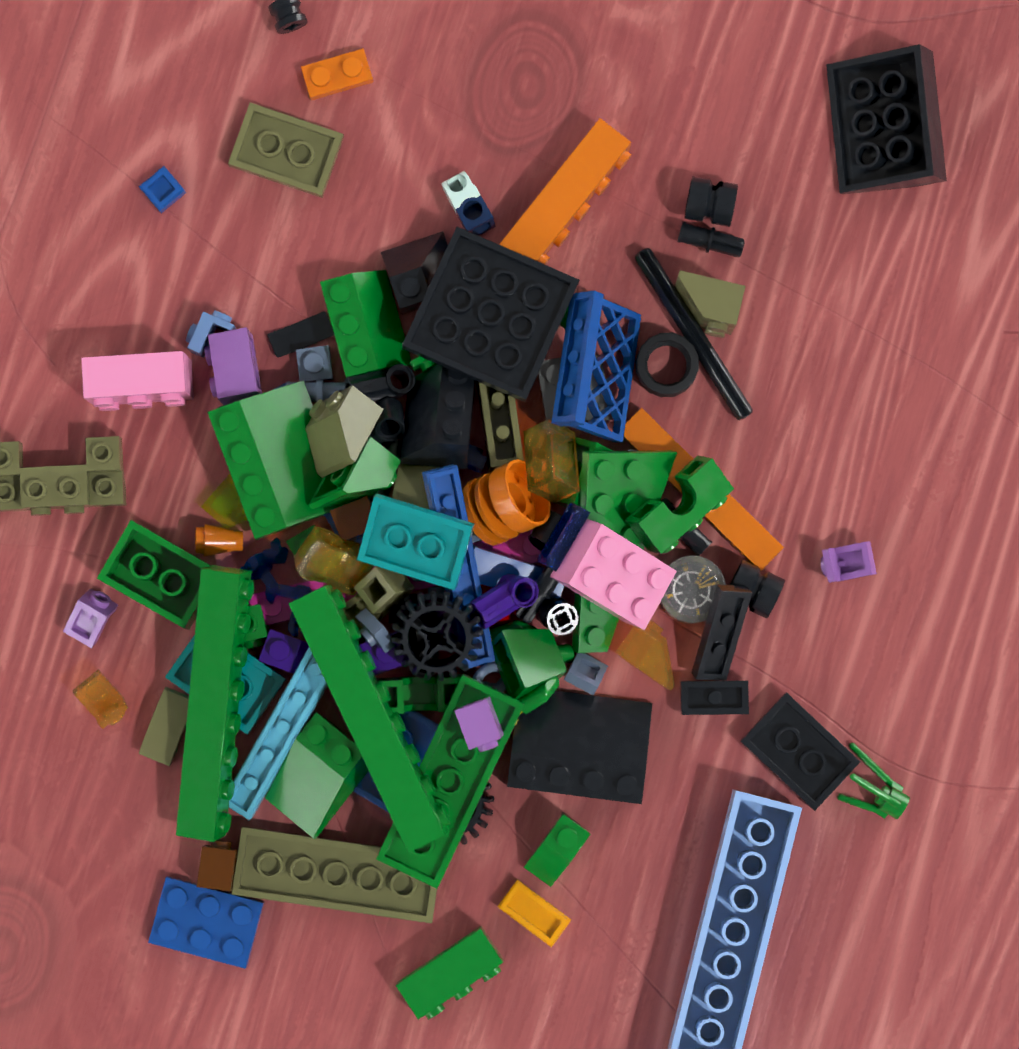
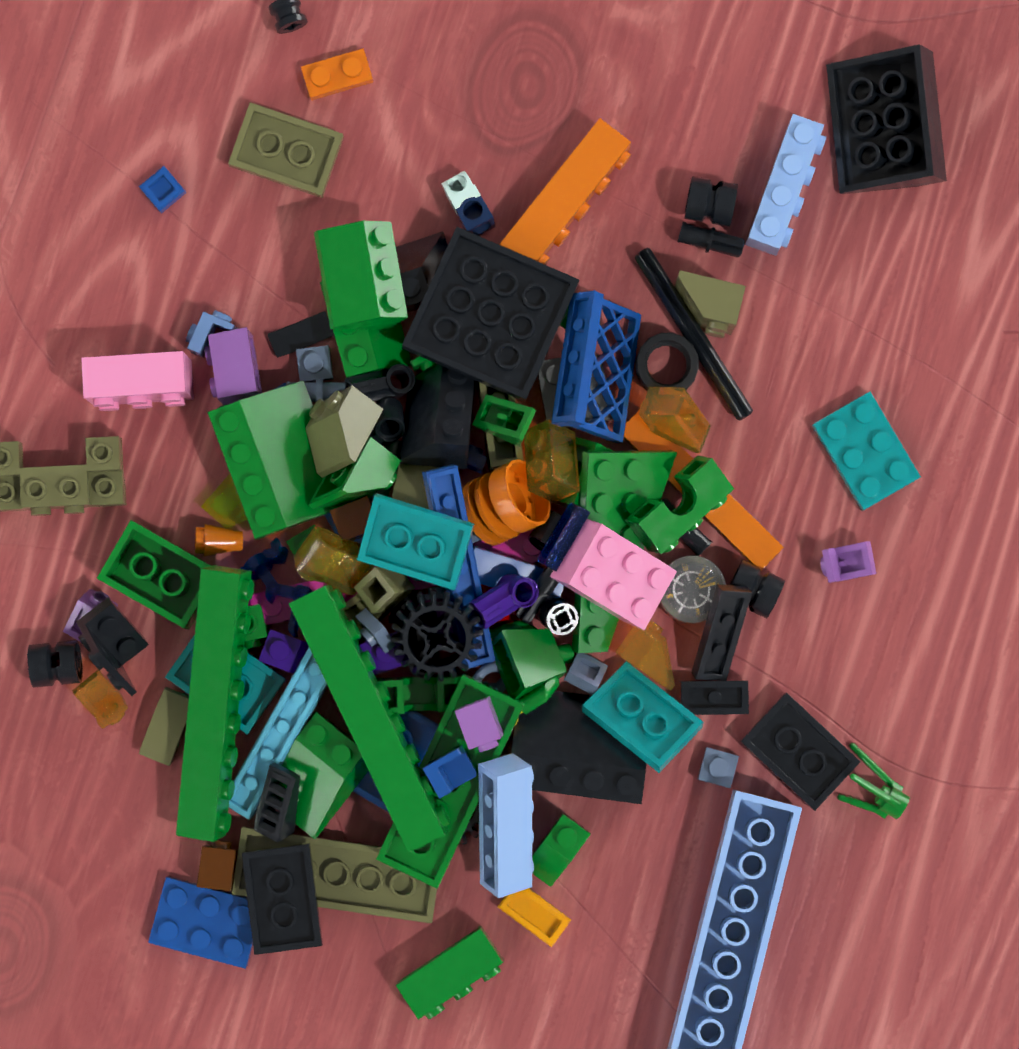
(43, 666): none -> black wheel
(111, 642): none -> black bracket
(269, 821): none -> black slope
(282, 899): none -> black plate
(361, 276): none -> green slope
(450, 771): none -> blue panel
(504, 419): none -> green slope
(505, 825): none -> light blue brick
(642, 716): none -> teal plate
(675, 417): none -> clear yellow slope
(718, 767): none -> sand blue plate
(784, 185): none -> light blue brick
(866, 451): none -> teal plate

